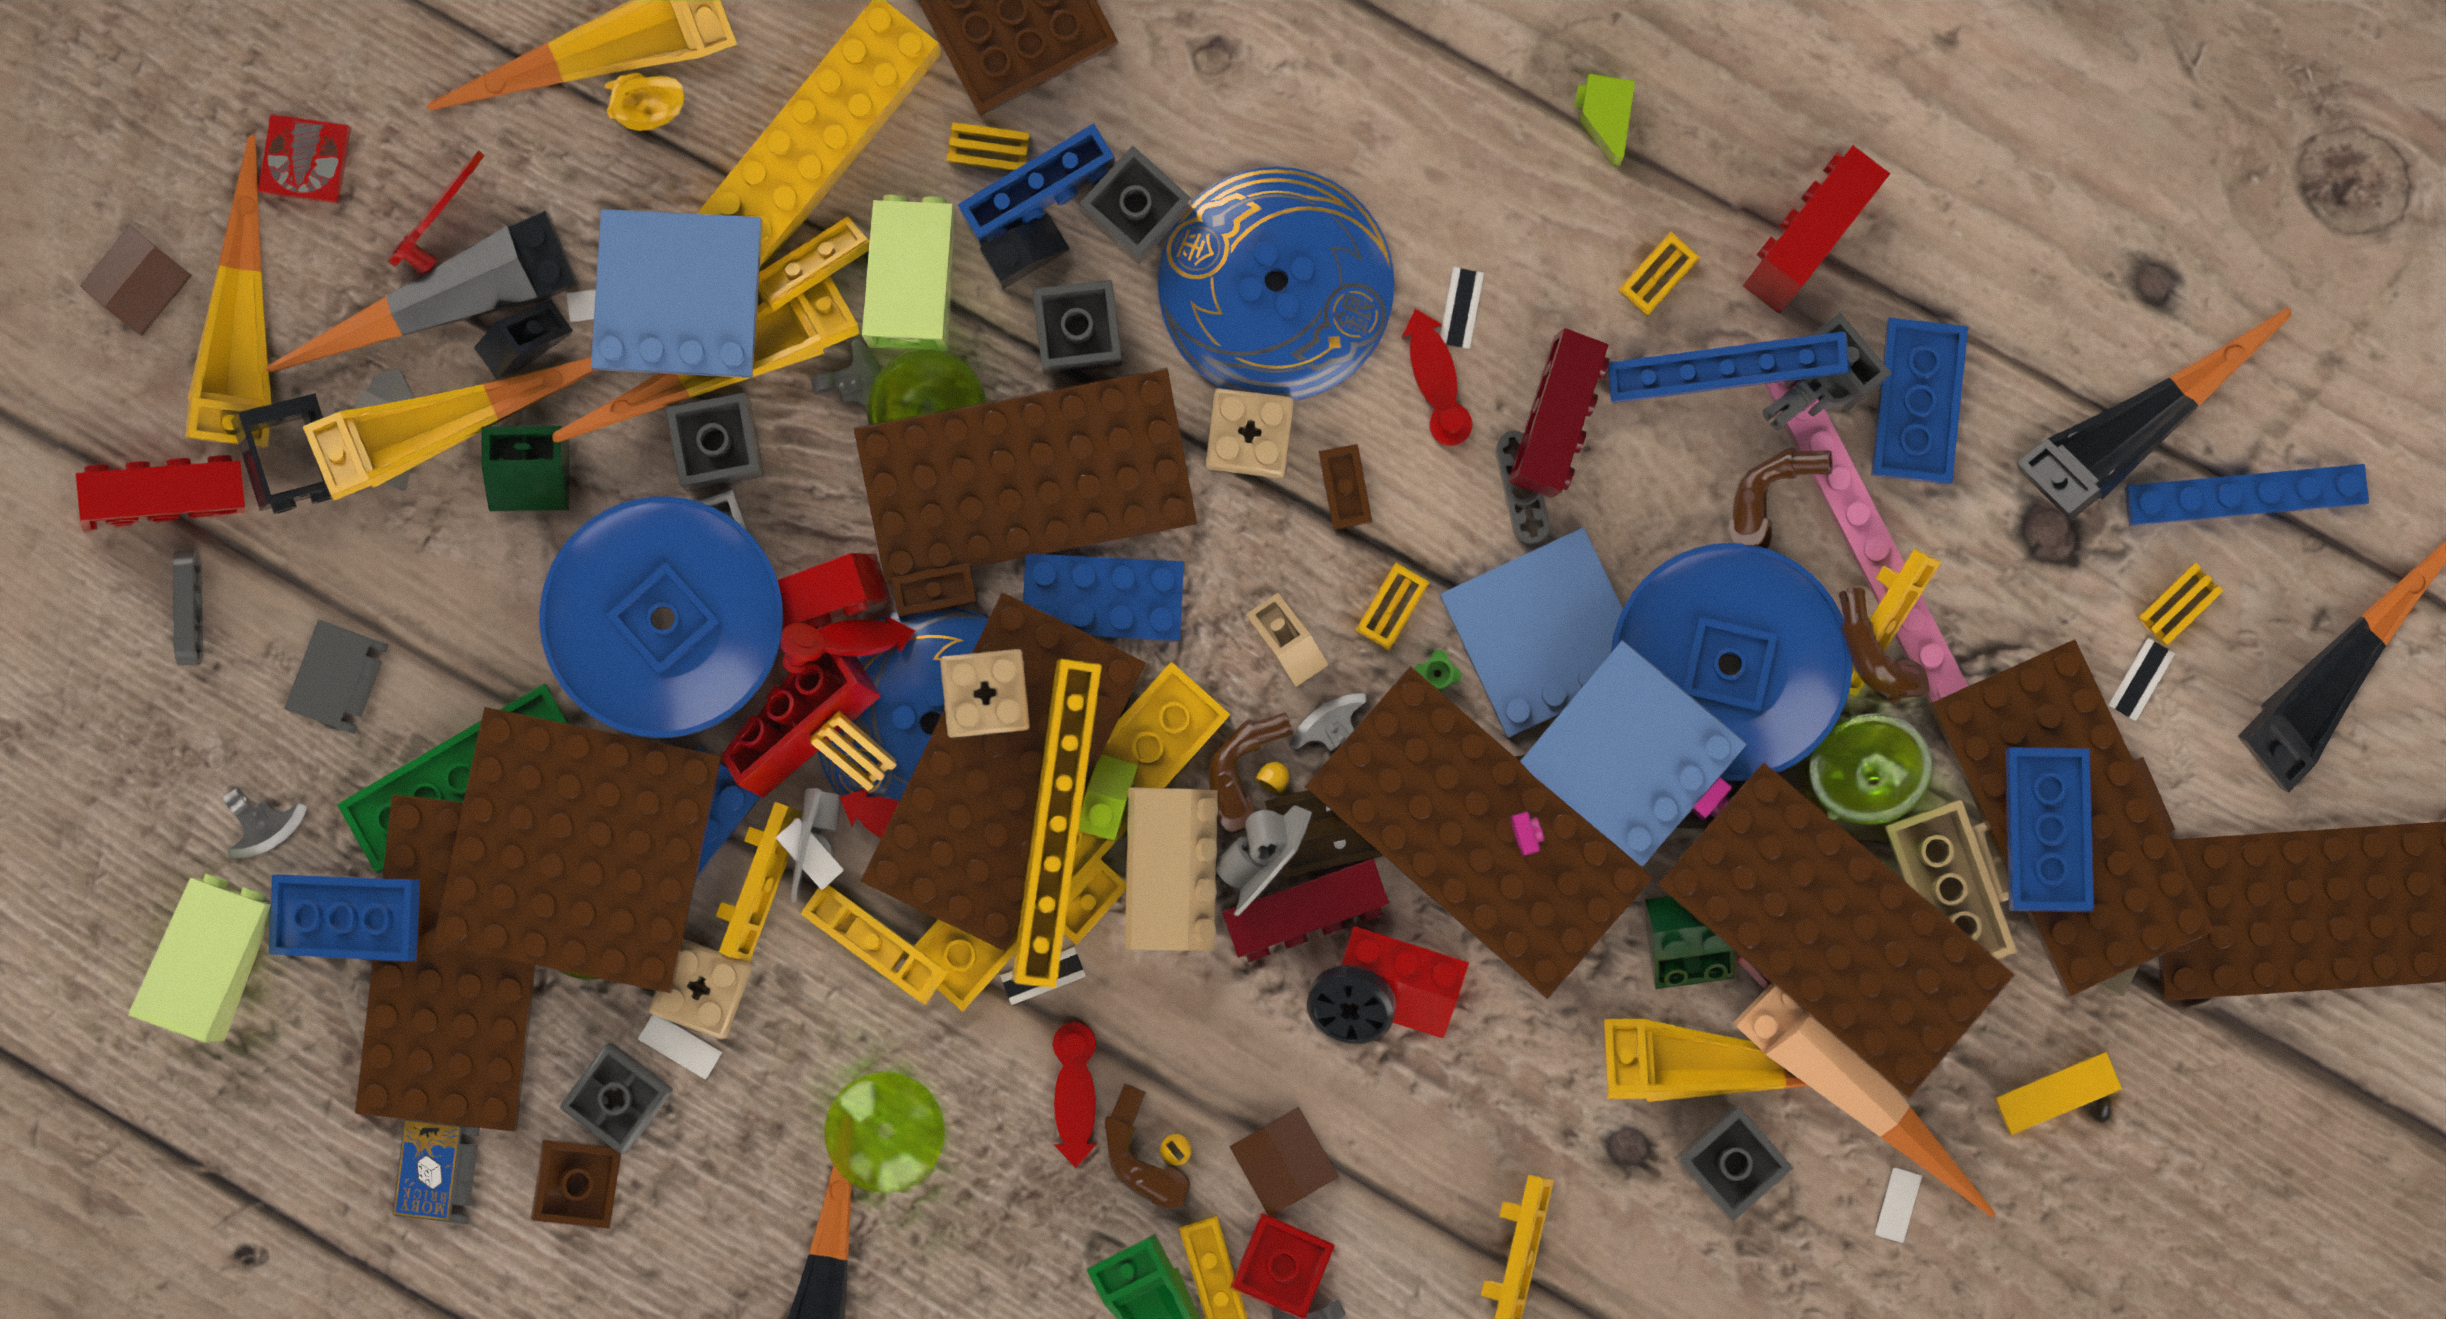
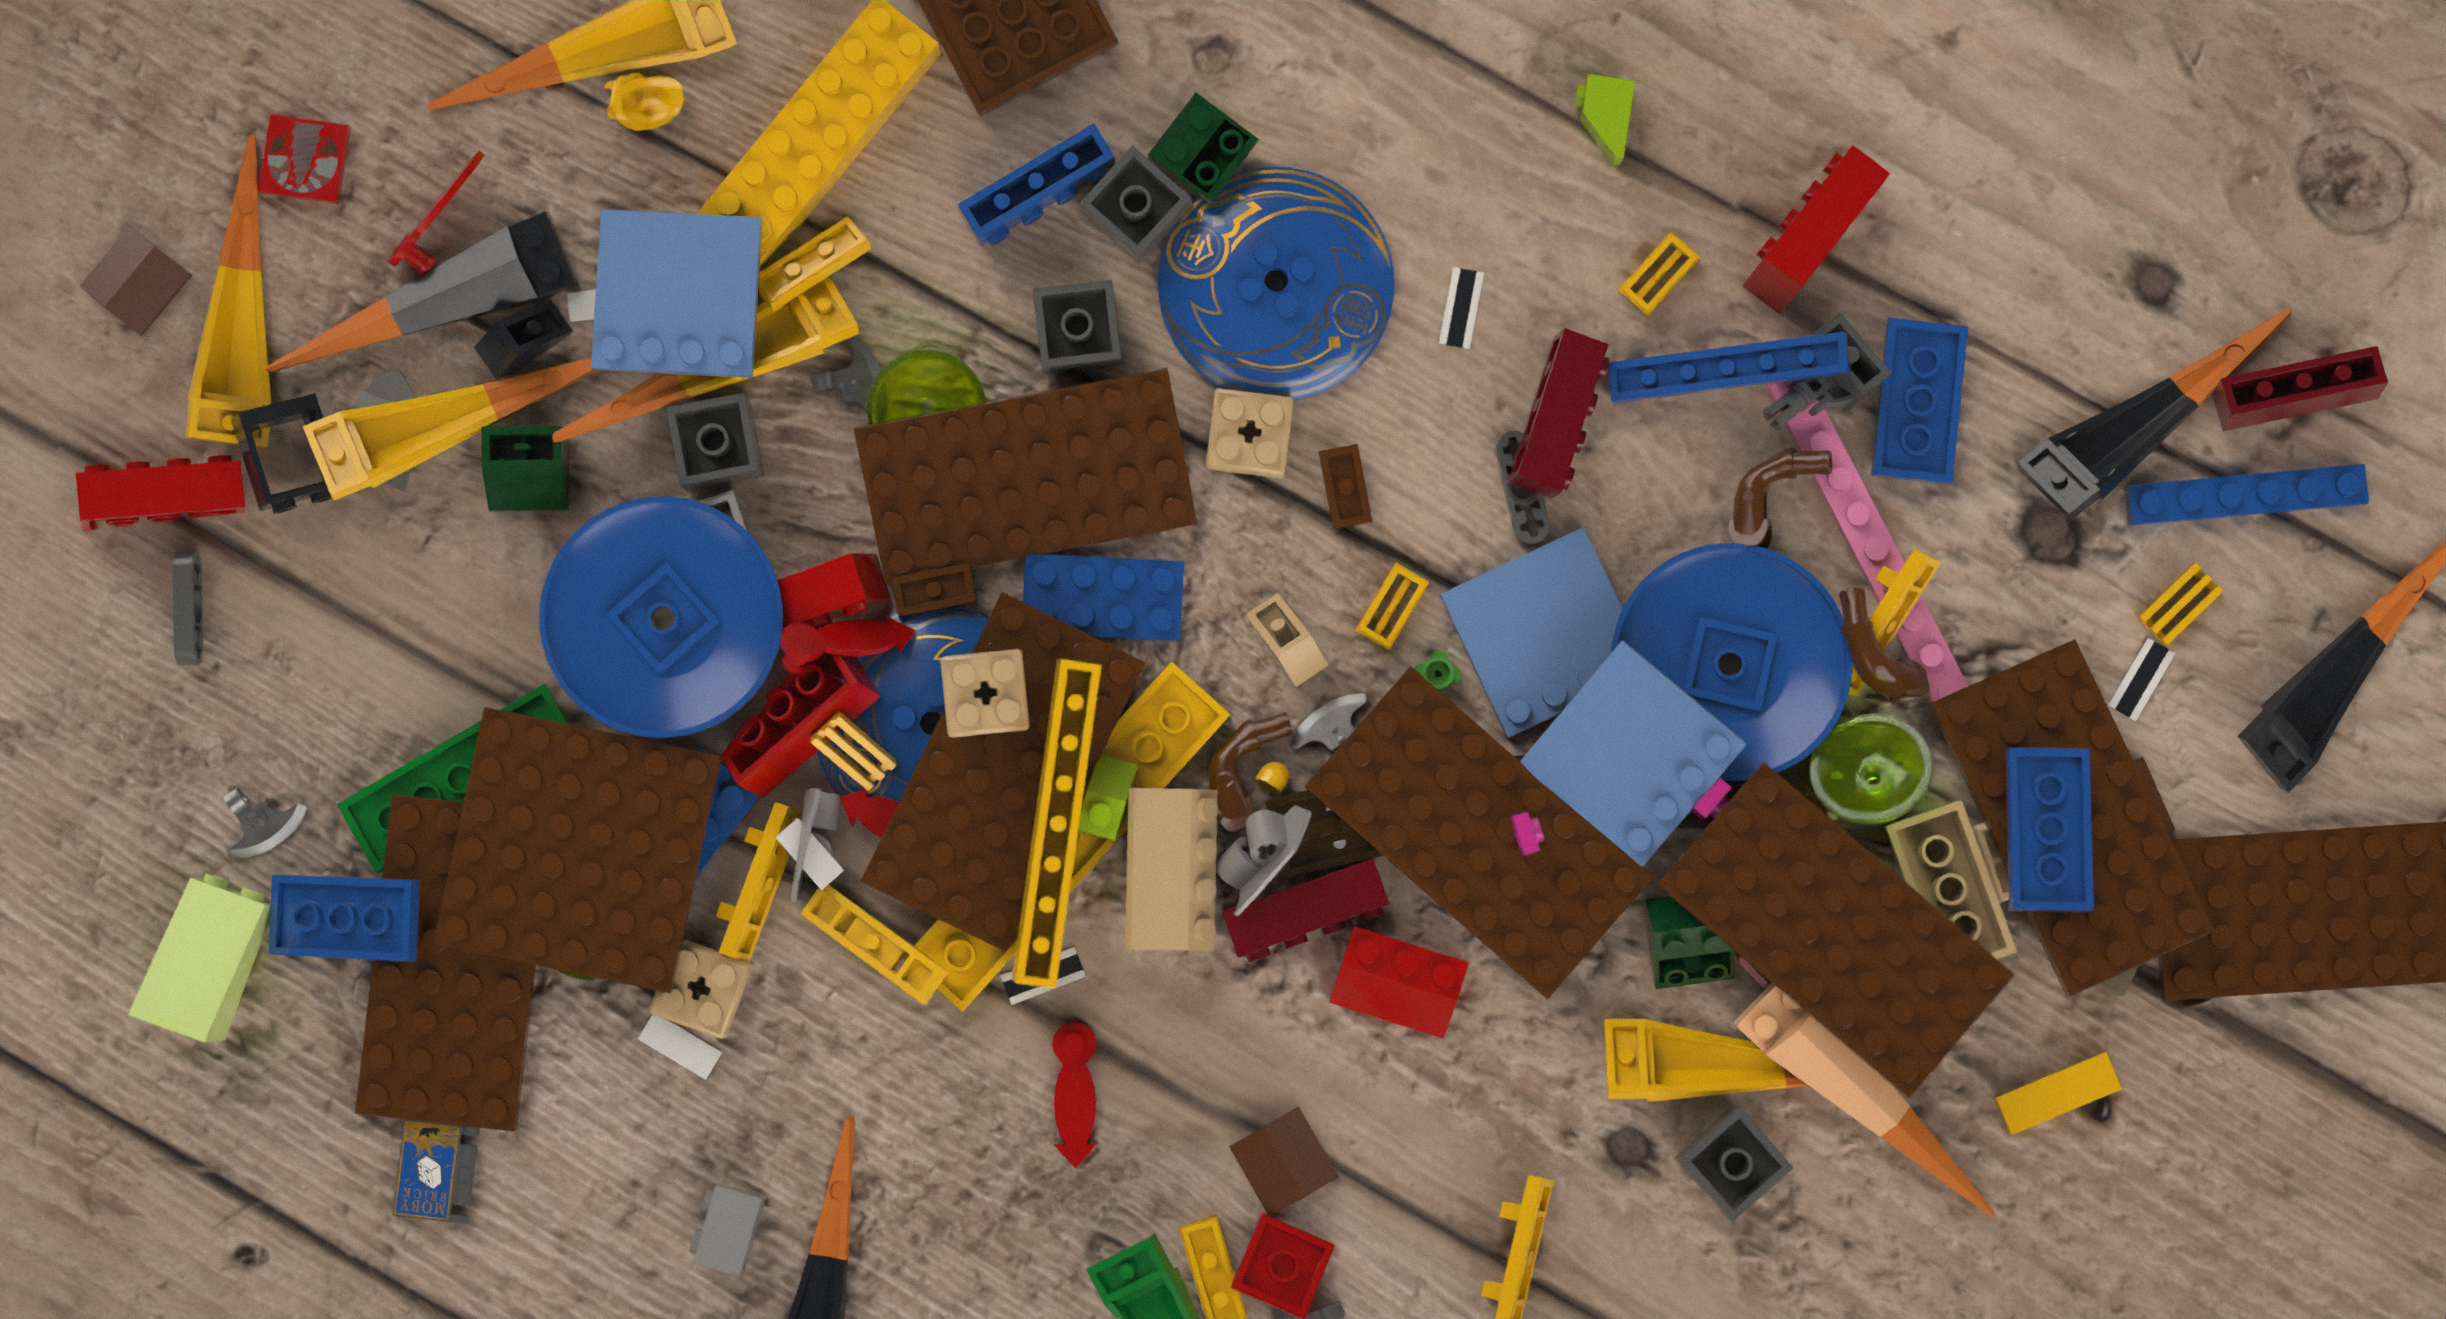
(335, 676): dark grey piece -> none
(575, 1184): reddish brown slope -> none
(590, 1101): dark grey brick -> none
(728, 1229): none -> light grey brick
(878, 1162): clear neon green dish -> none
(909, 274): yellowish green slope -> none
(987, 132): yellow tile -> none
(1024, 250): black slope -> none
(1092, 900): yellow plate -> none
(1161, 1186): reddish brown piece -> none
(1181, 1143): yellow hinge -> none
(1202, 148): none -> dark green slope
(1357, 986): black wheel -> none
(1437, 380): red brick -> none
(1898, 1205): white sticker -> none
(2300, 388): none -> dark red brick

